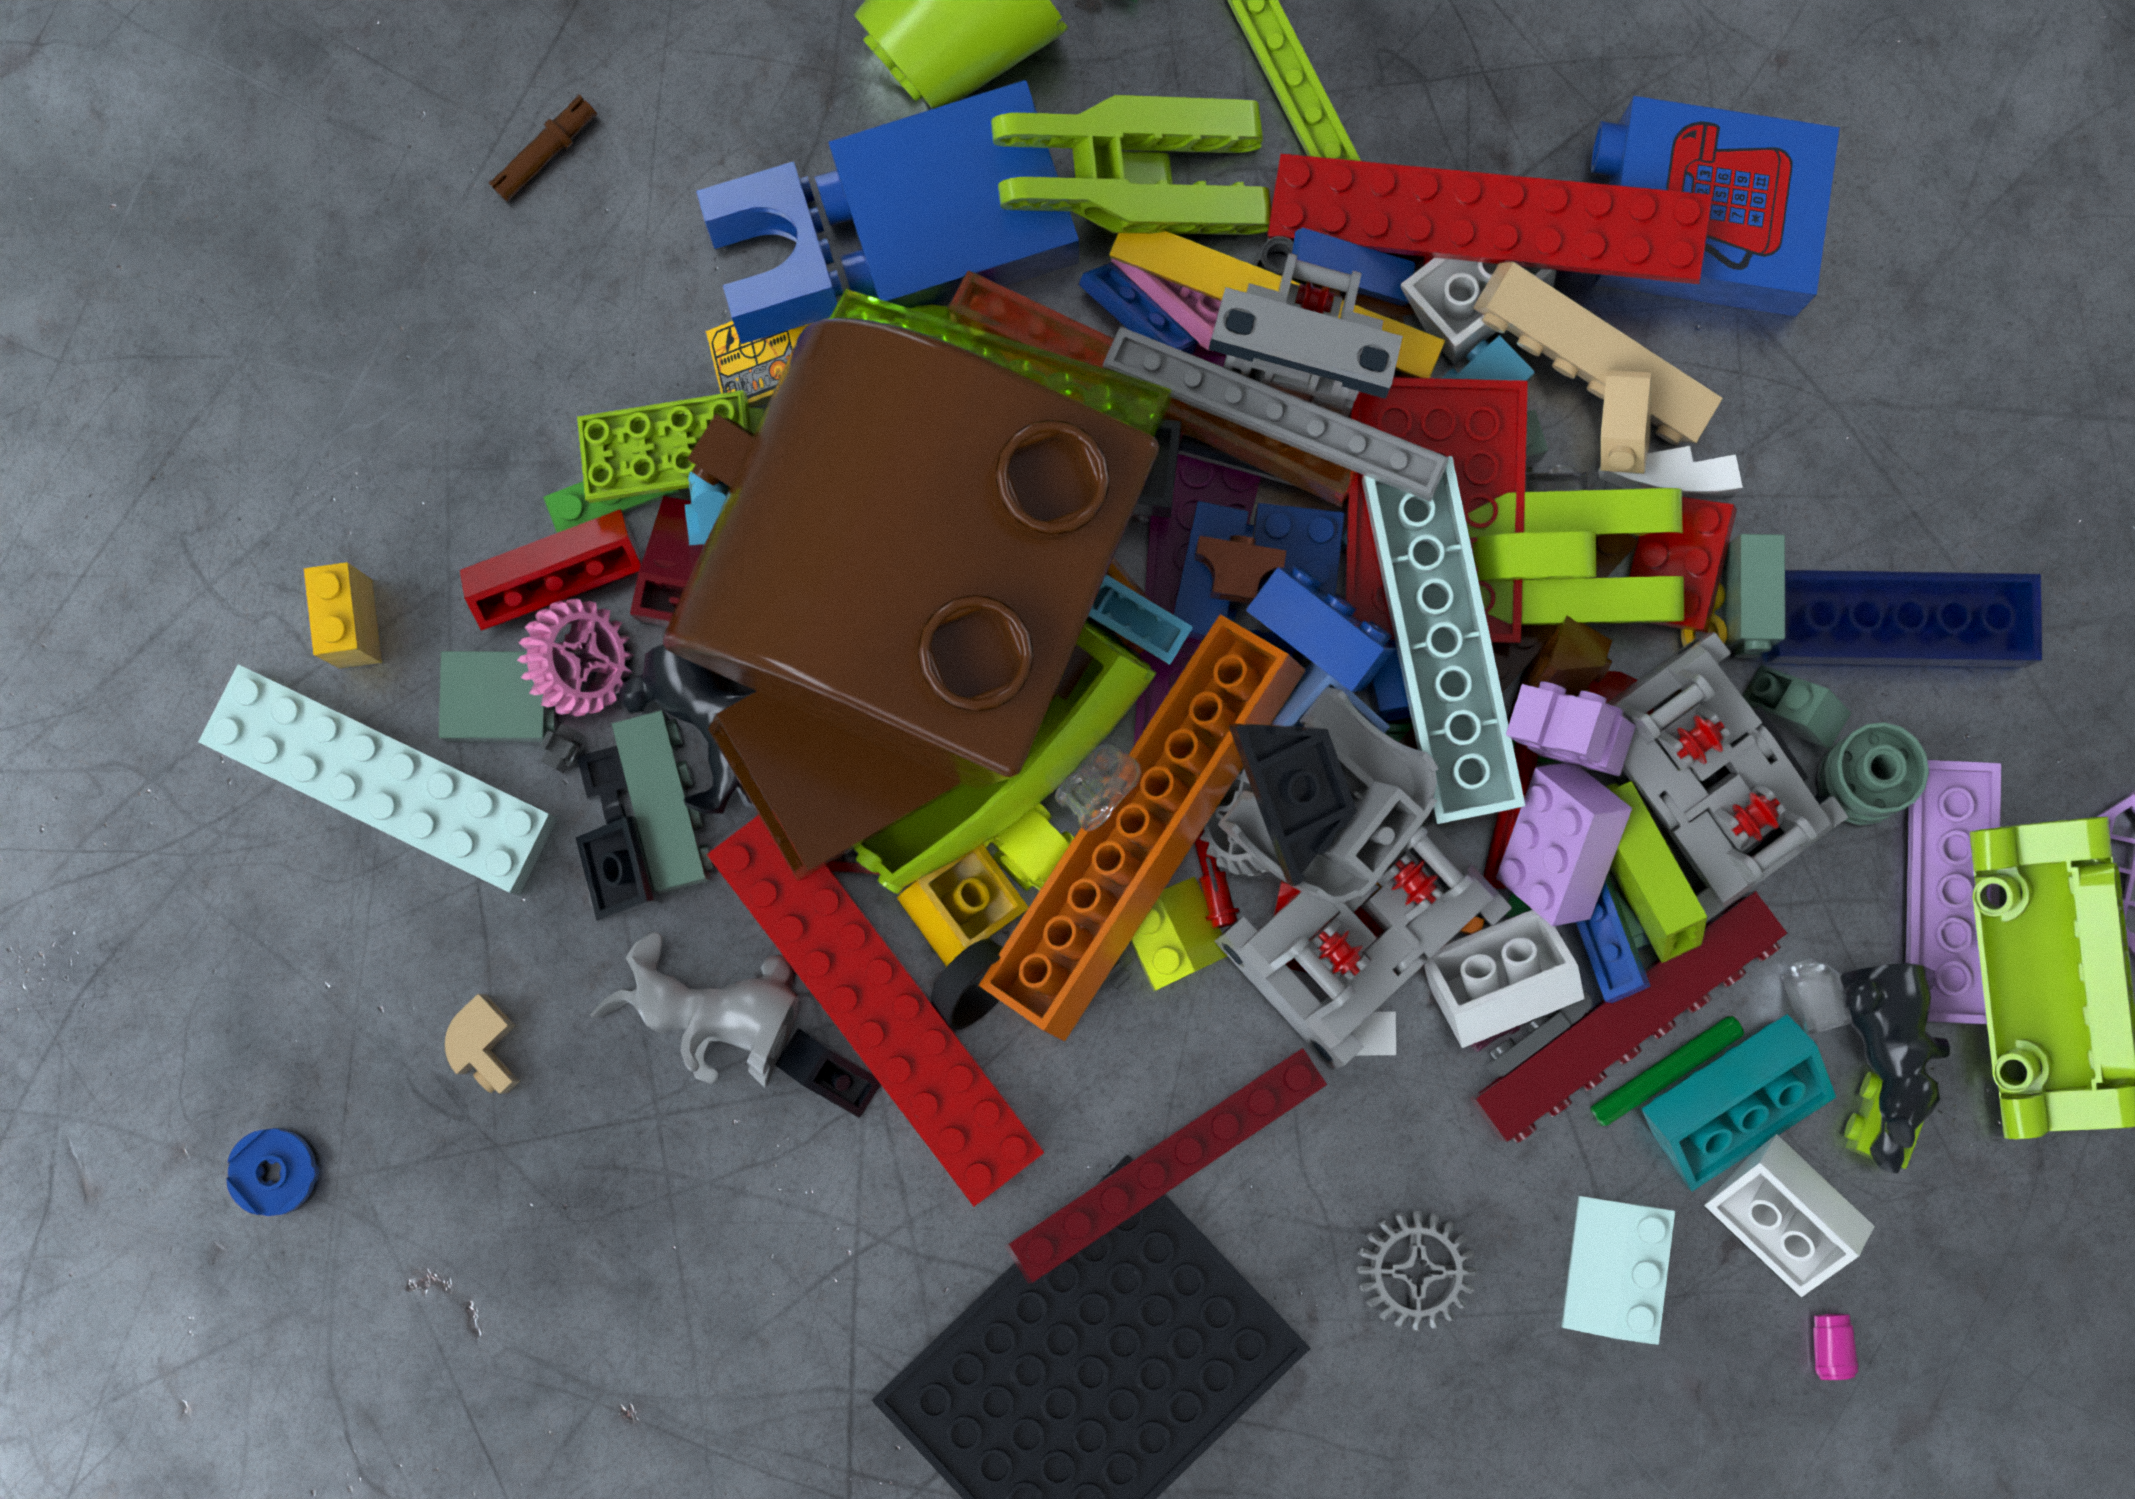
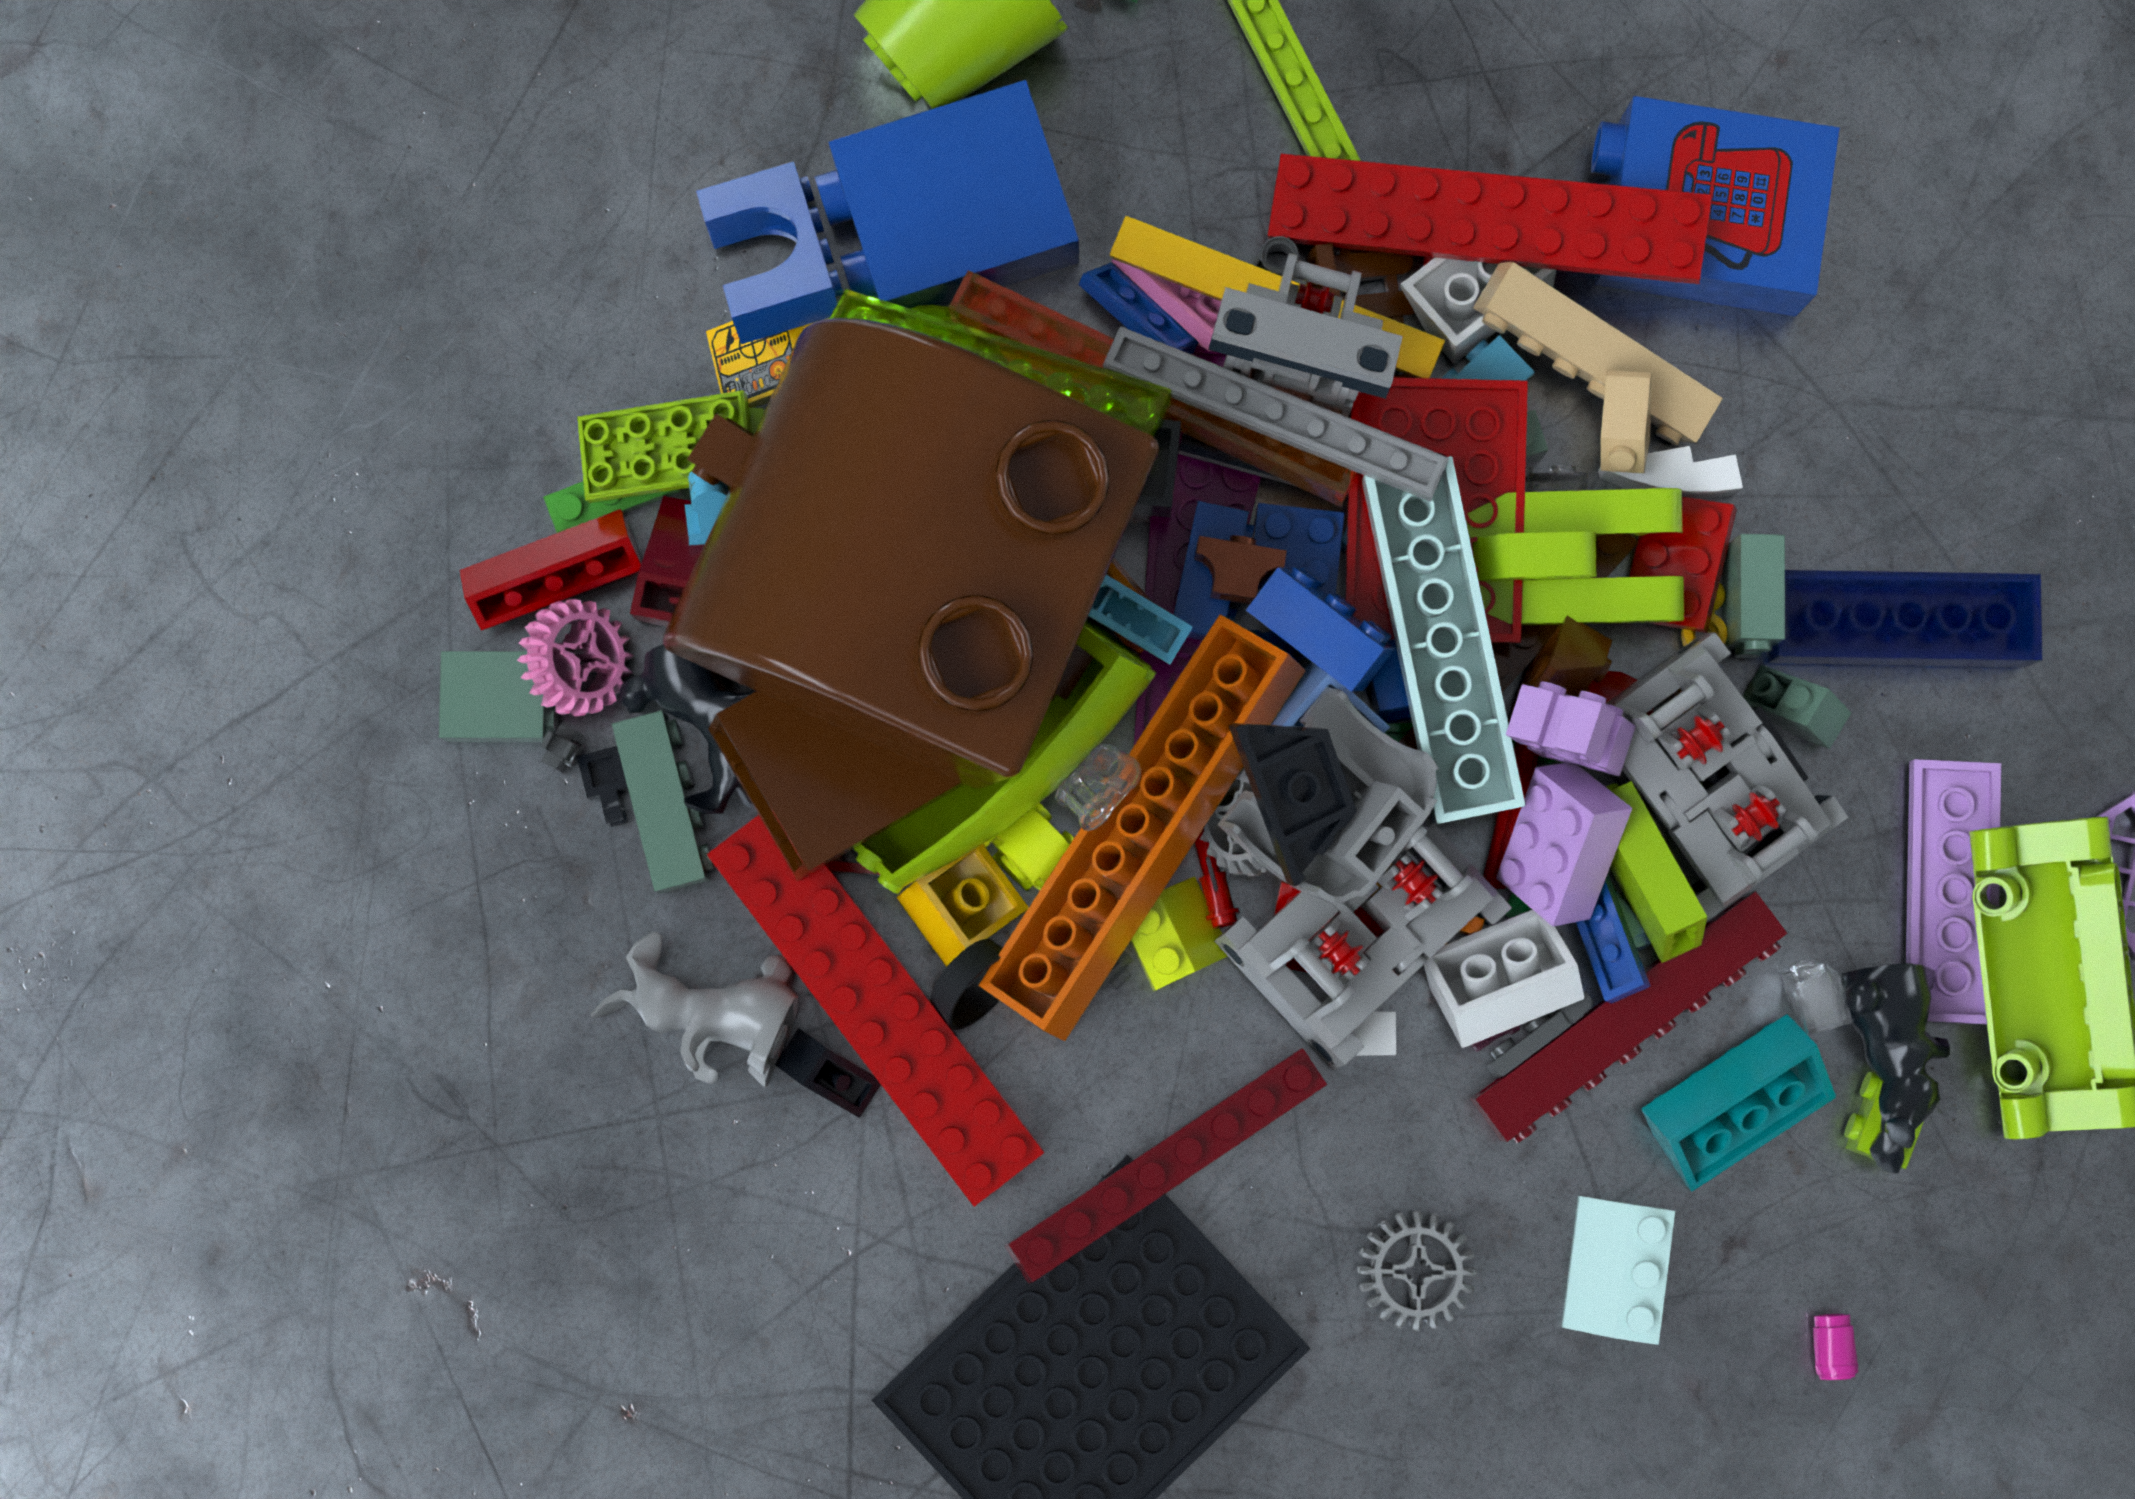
(246, 1172): blue plate -> none
(342, 615): yellow brick -> none
(378, 780): light aqua brick -> none
(470, 1042): tan brick -> none
(538, 152): reddish brown pin -> none
(616, 869): black slope -> none
(1136, 188): lime beam -> none
(1380, 271): blue tile -> none
(1667, 1071): green axle -> none
(1790, 1216): white slope -> none
(1874, 772): sand green wheel -> none

